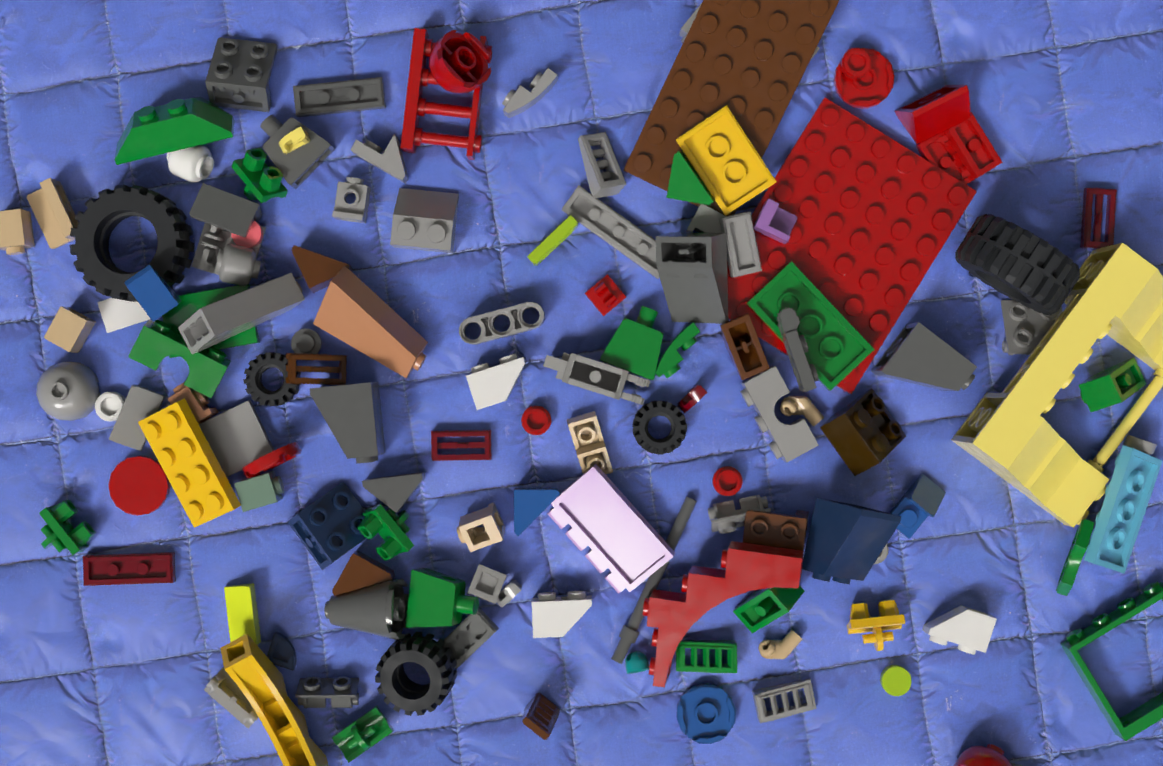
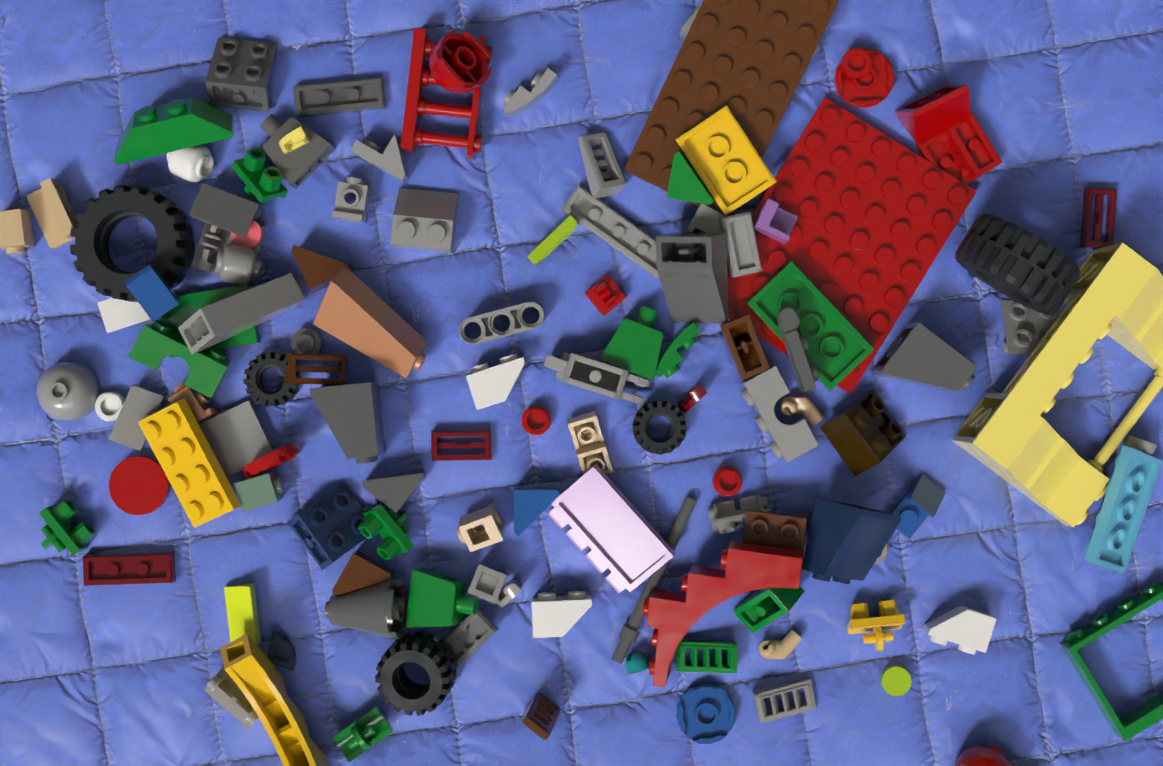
(69, 329): tan panel -> none
(314, 691): dark grey hinge -> none
(1074, 557): green tile -> none
(1112, 385): green slope -> none

